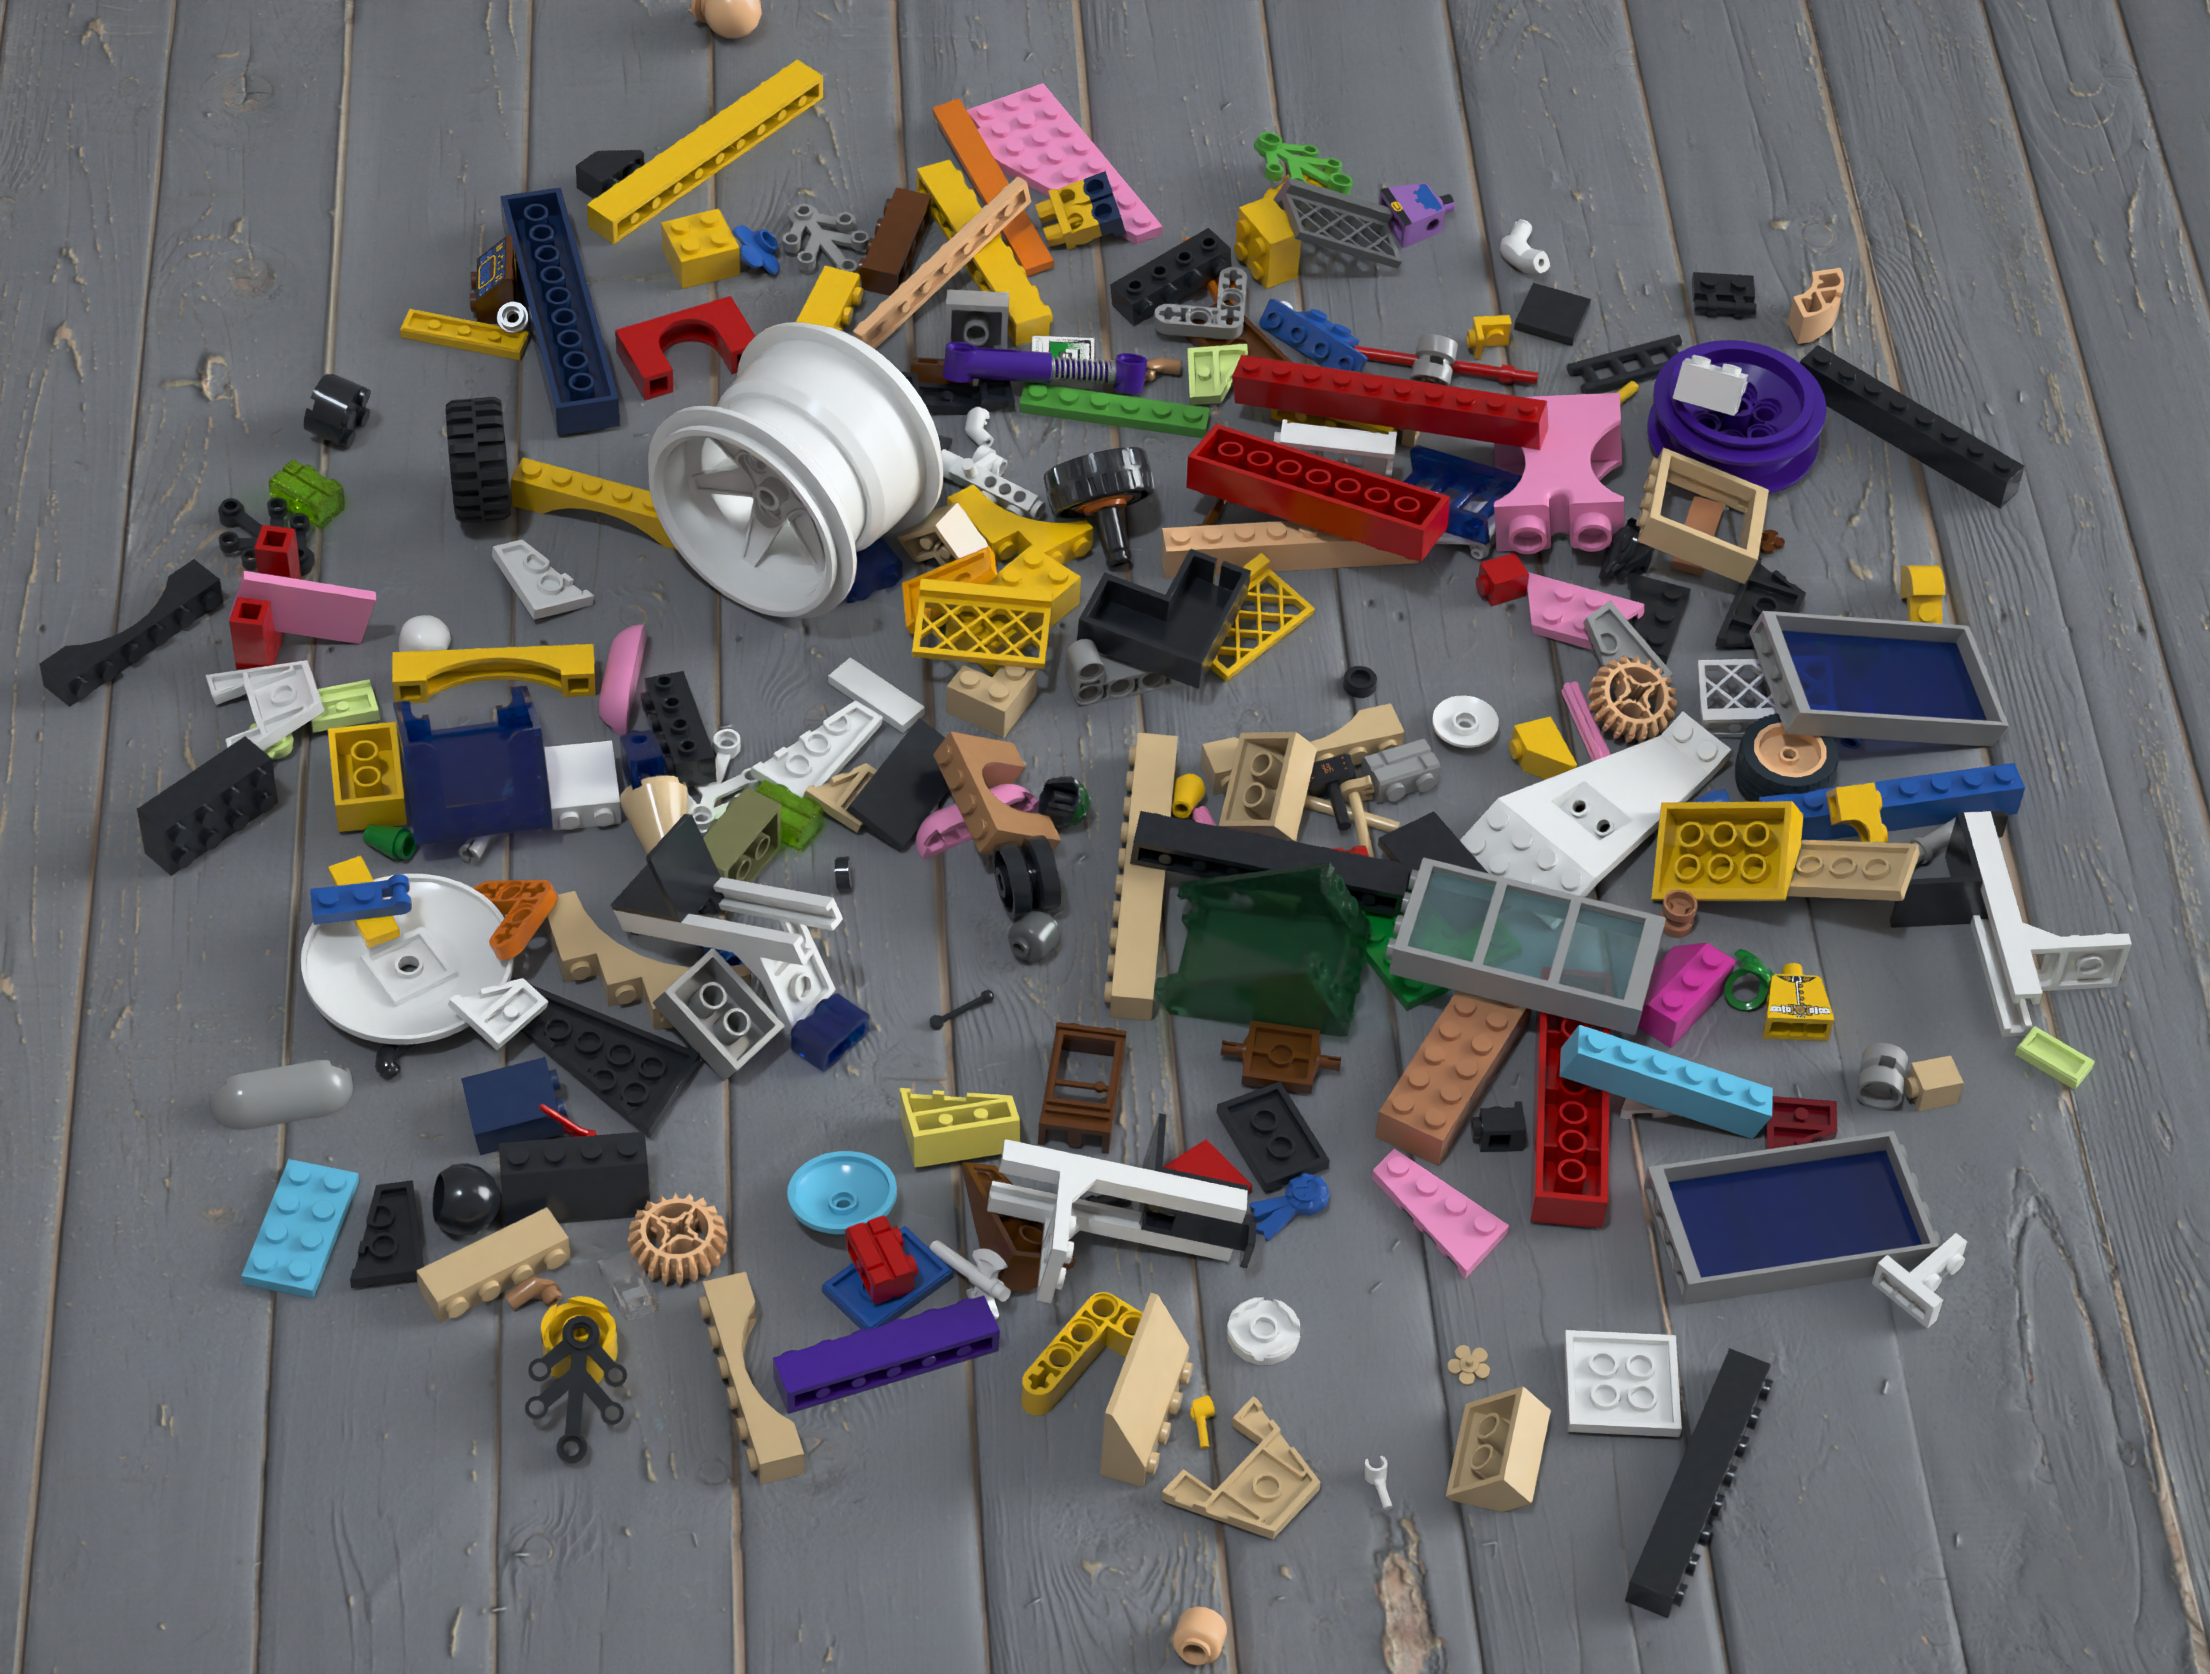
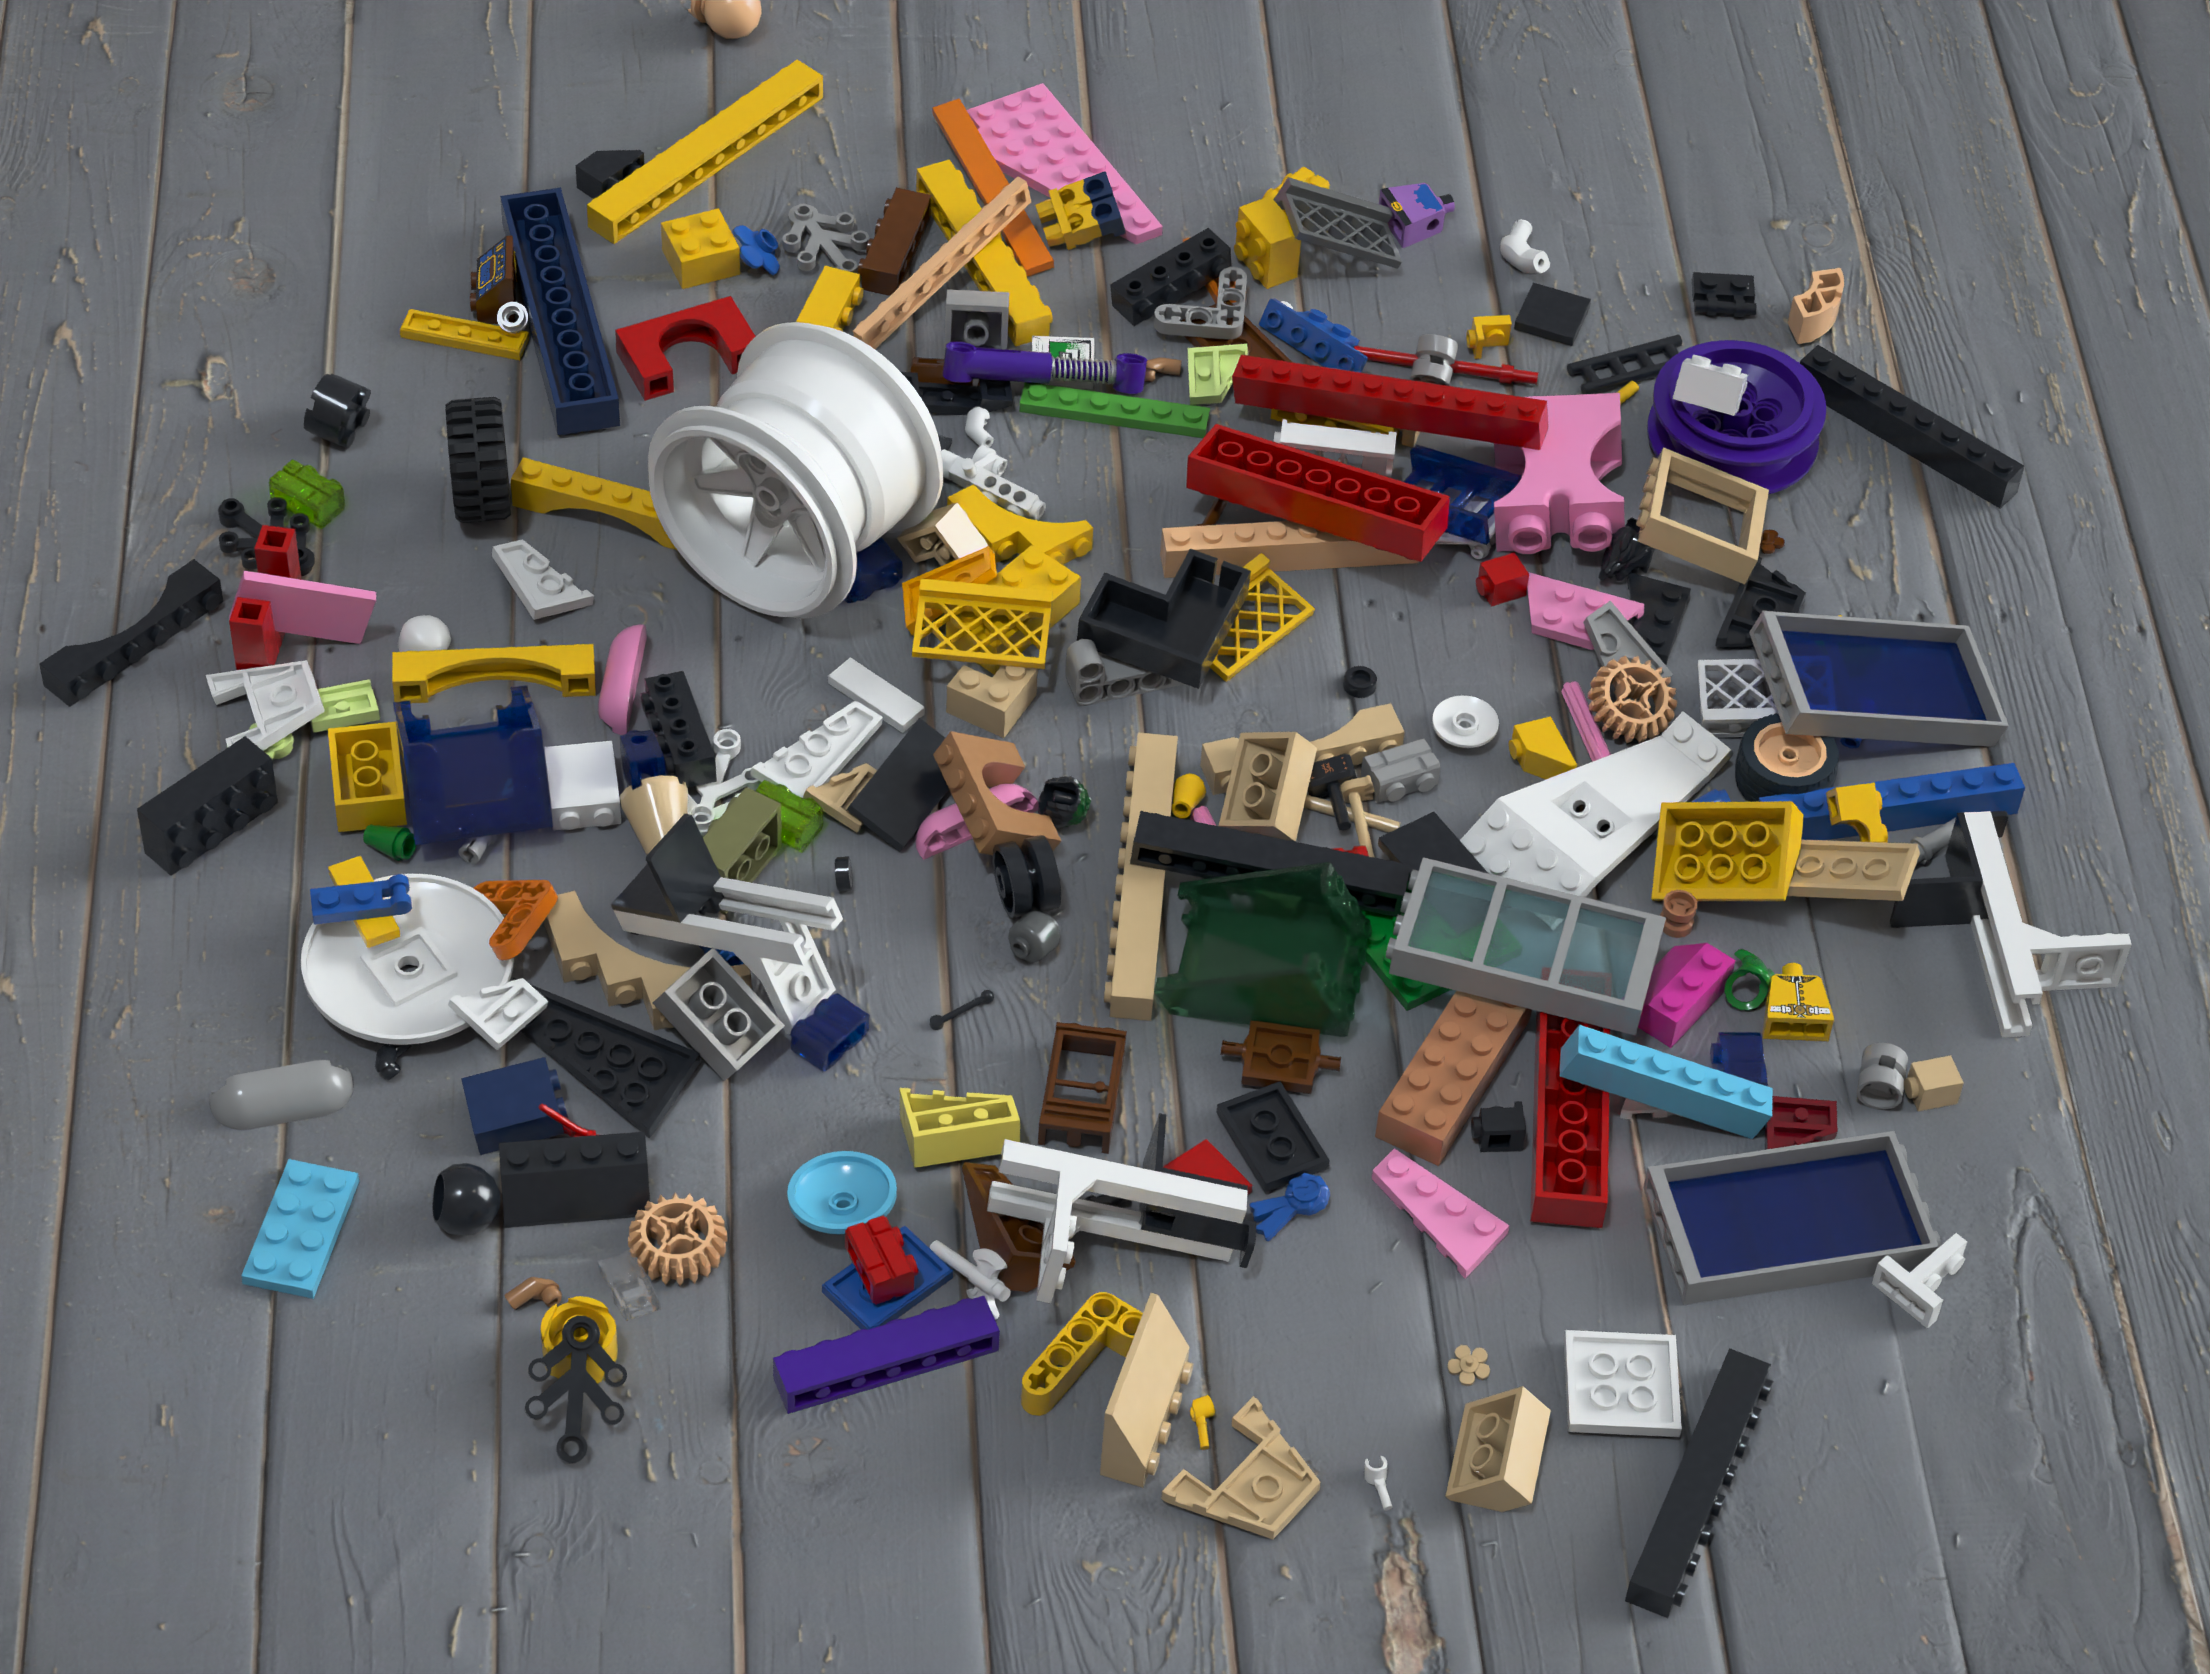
(391, 1238): black wing -> none
(493, 1265): tan brick -> none
(771, 1437): tan arch -> none
(1100, 487): black wheel -> none
(1199, 1635): light nougat head -> none
(1263, 1331): white tile -> none
(1271, 148): bright green plant -> none
(1704, 517): nougat tile -> none
(1740, 1055): none -> clear blue brick
(1924, 590): yellow brick -> none
(2054, 1058): yellowish green tile -> none

